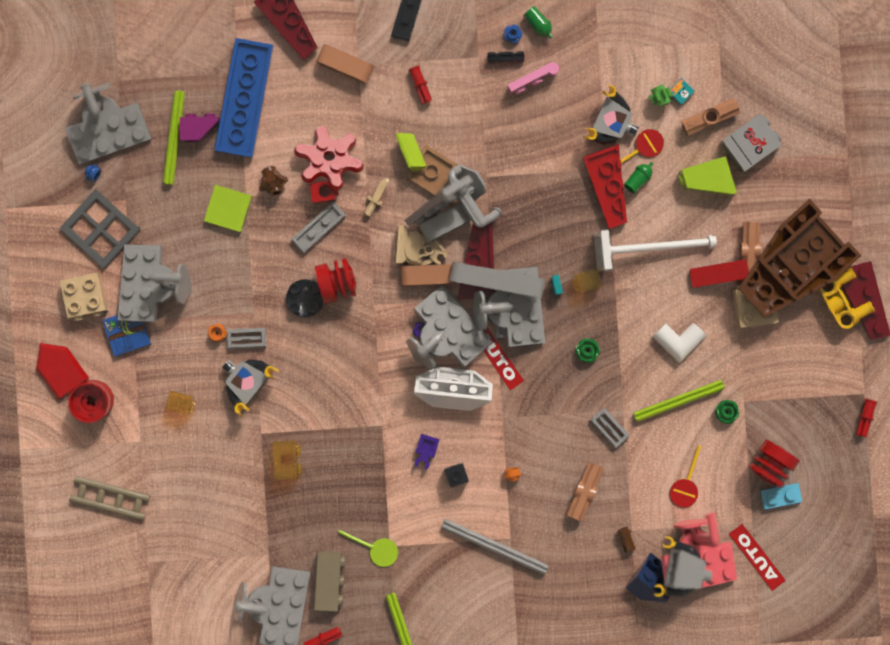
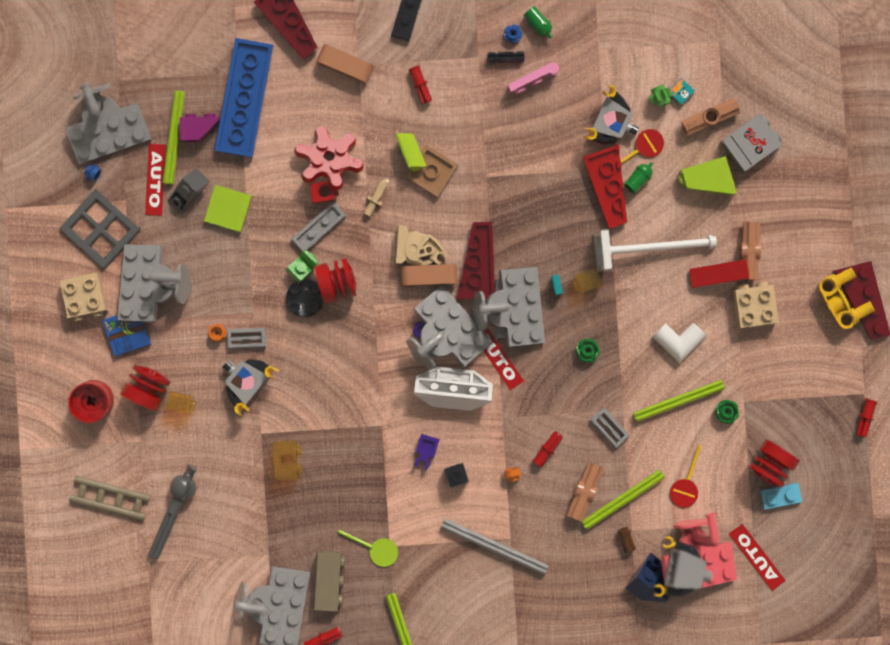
(59, 369): red tile -> none
(145, 387): none -> red wheel
(155, 183): none -> red sticker
(182, 489): none -> dark grey piece
(188, 190): none -> dark grey slope
(272, 181): reddish brown rock -> none
(302, 266): none -> bright green bracket
(444, 223): light grey beam -> none
(467, 187): light grey plate -> none
(497, 280): light grey beam -> none
(547, 449): none -> red axle
(623, 499): none -> lime axle
(797, 261): reddish brown wedge -> none

